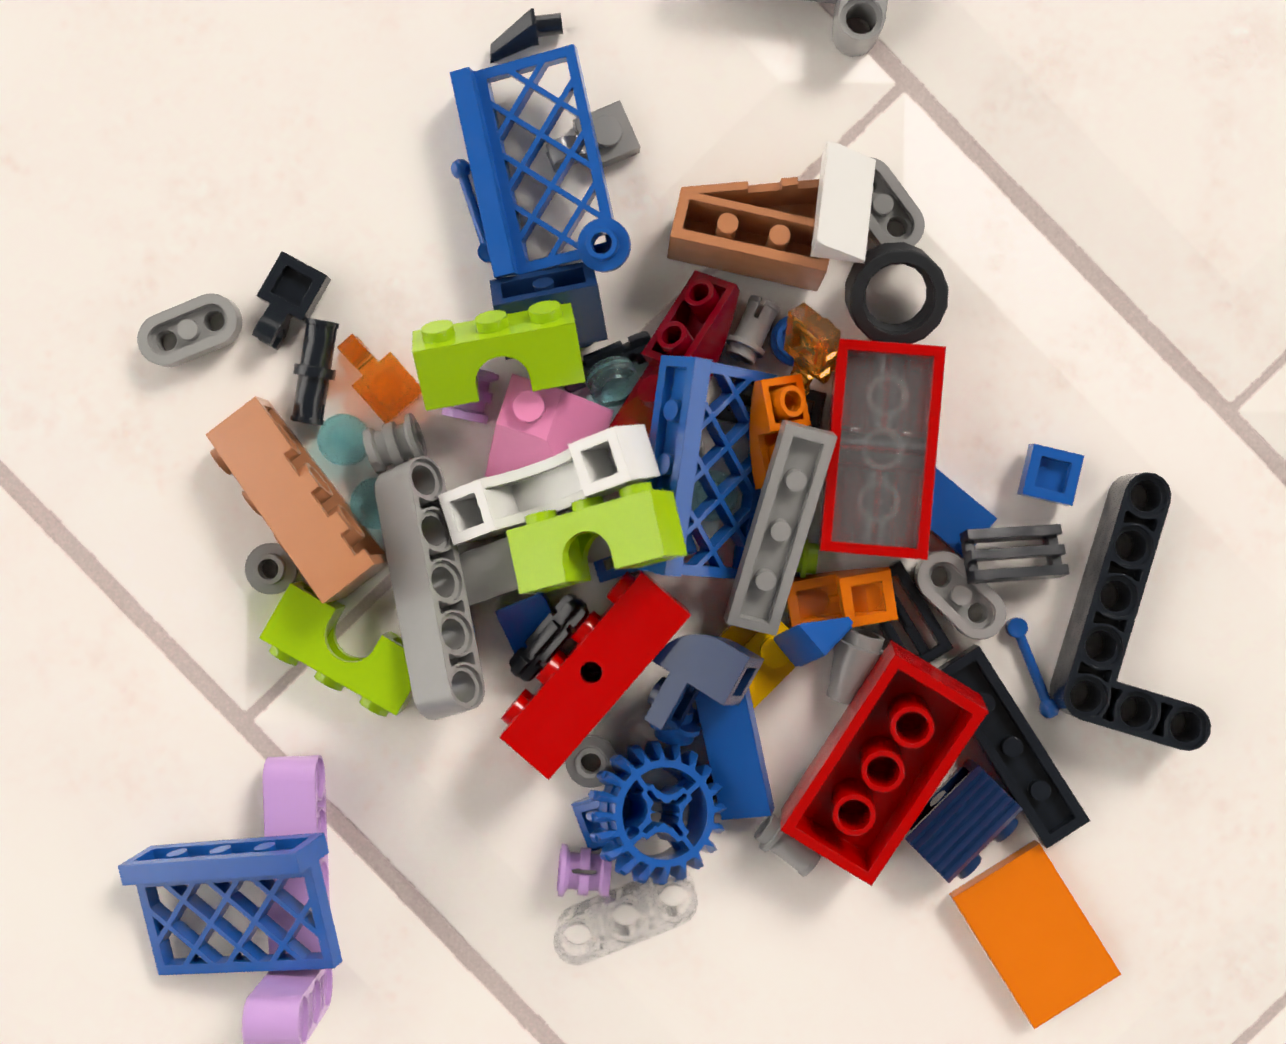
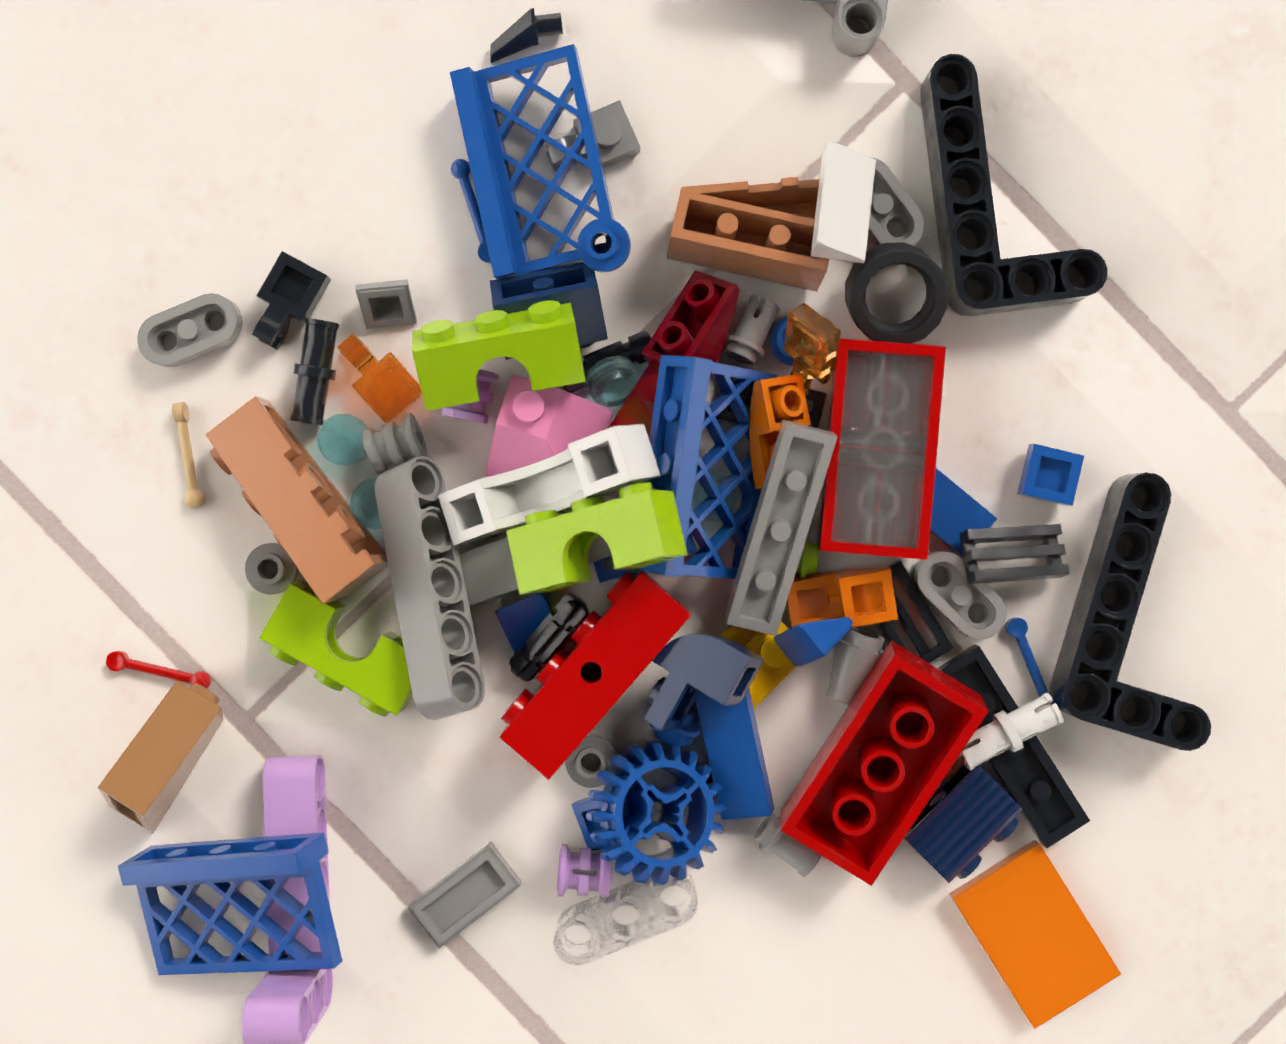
(120, 660): none -> red hinge
(162, 755): none -> medium nougat slope
(193, 497): none -> tan hinge
(386, 303): none -> light grey slope
(465, 894): none -> light grey tile
(978, 213): none -> black beam
(1011, 730): none -> white pin

